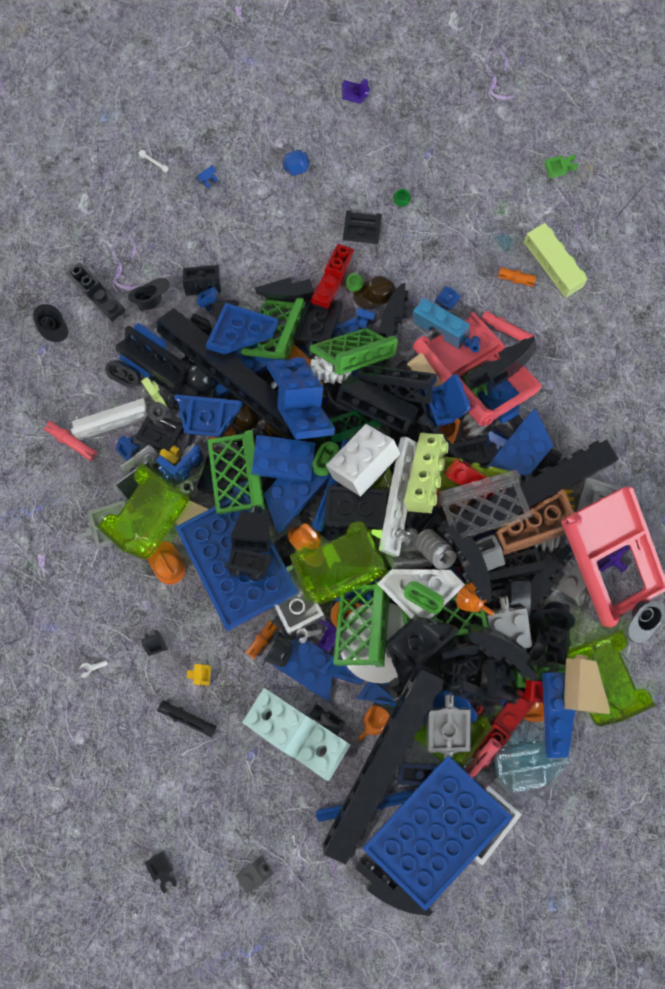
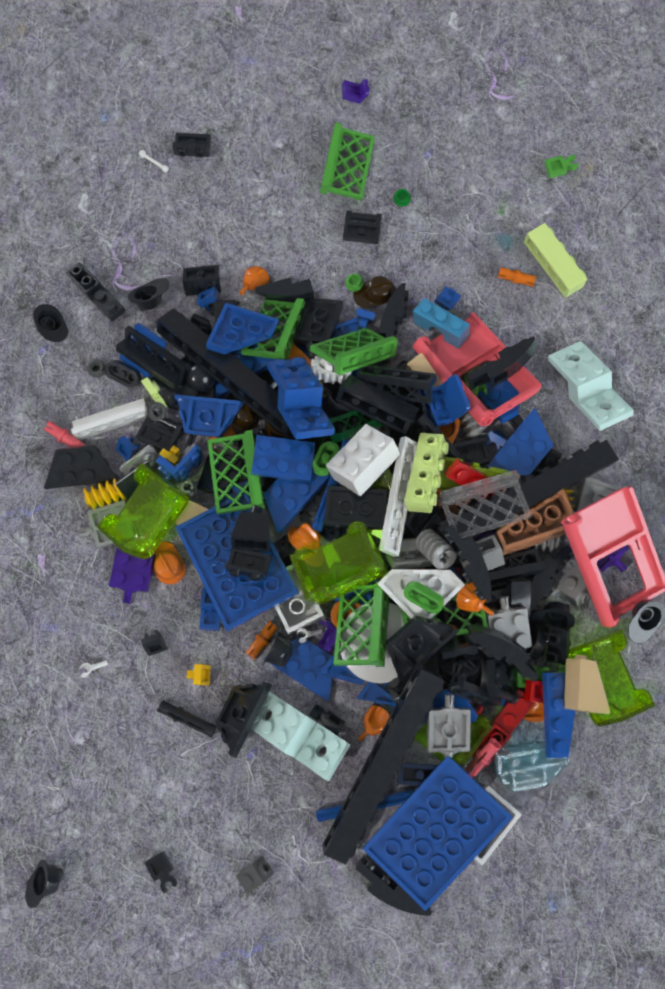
(42, 883): none -> black piece
(78, 467): none -> black wing
(92, 365): none -> dark grey plate
(102, 495): none -> yellow piece
(131, 574): none -> dark purple plate
(192, 145): none -> black bracket
(207, 174): blue tile -> none
(209, 617): none -> blue slope
(240, 714): none -> black wing
(253, 278): none -> orange piece
(296, 162): blue head -> none
(333, 276): red slope -> none
(334, 155): none -> bright green fence
(406, 537): clear arm -> none
(474, 343): blue arm -> none
(504, 326): coral pin -> none
(590, 385): none -> light aqua bracket

